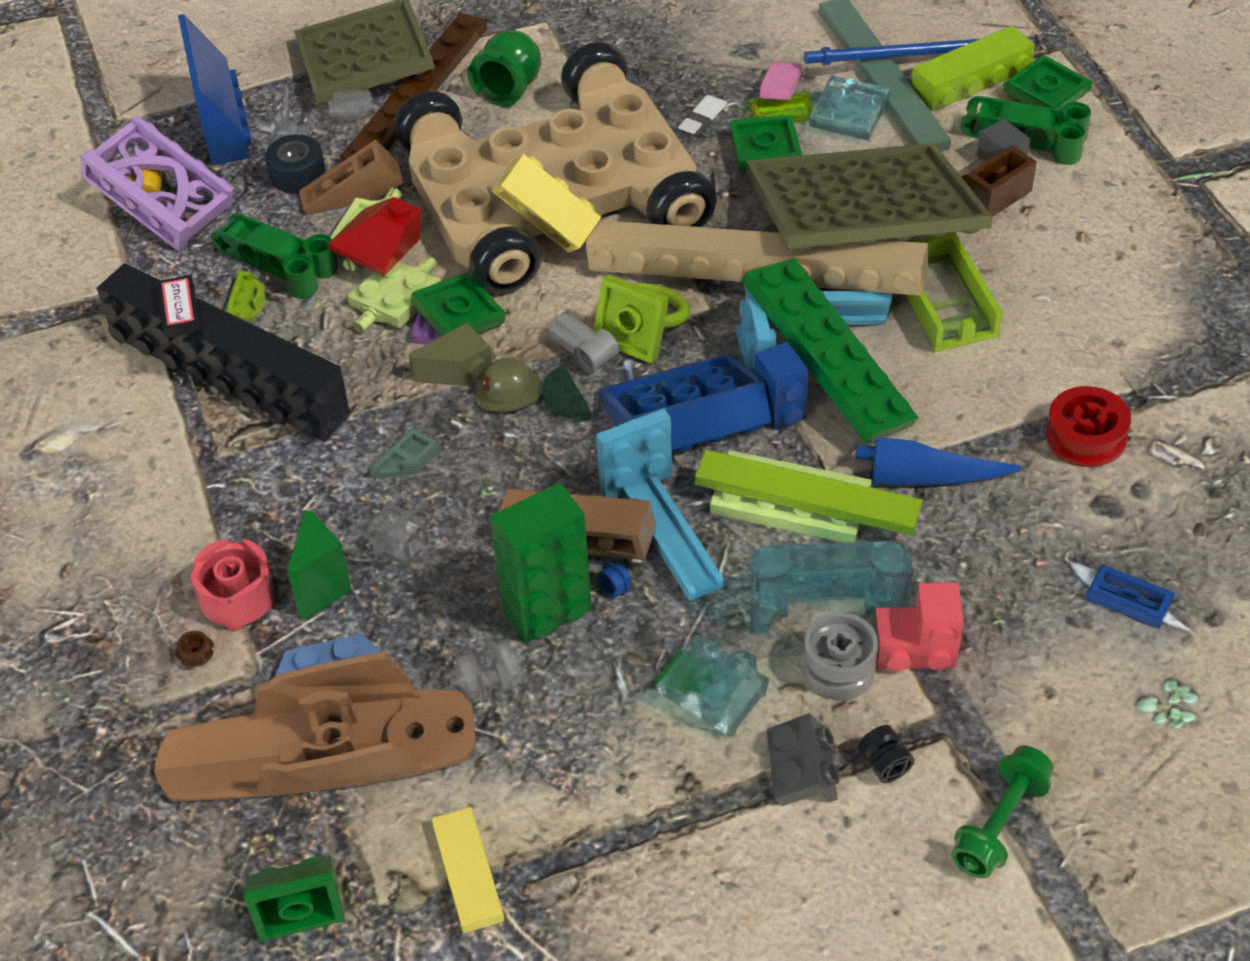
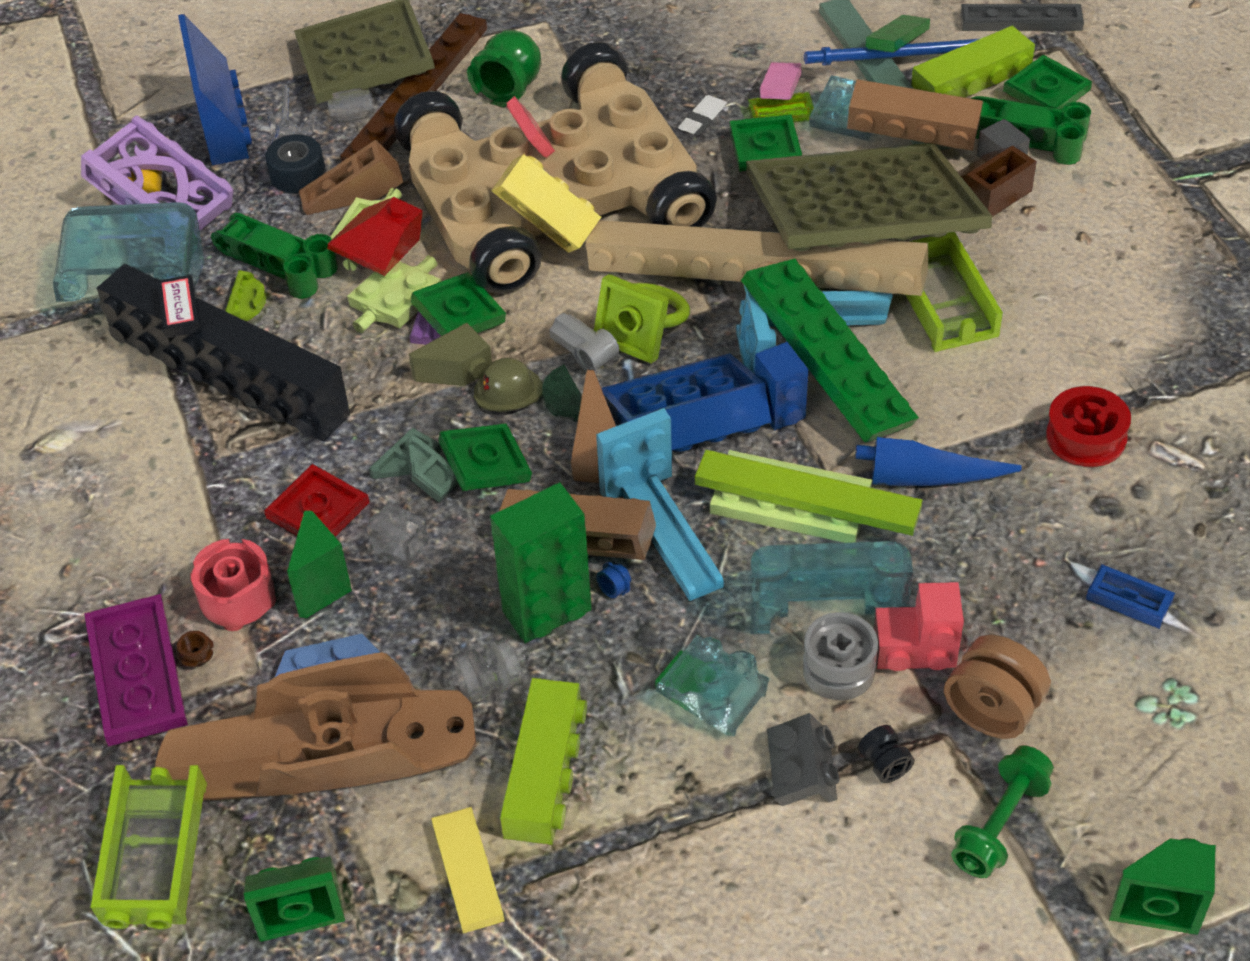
(135, 670): none -> magenta plate
(145, 236): none -> clear light blue windscreen
(148, 849): none -> door
(324, 494): none -> red tile
(429, 469): none -> sand green tile
(484, 457): none -> green plate
(530, 127): none -> coral tile
(542, 762): none -> lime brick
(592, 419): none -> medium nougat slope
(897, 33): none -> green tile
(914, 114): none -> medium nougat brick
(997, 686): none -> medium nougat wheel
(1022, 16): none -> dark grey tile
(1168, 887): none -> green slope

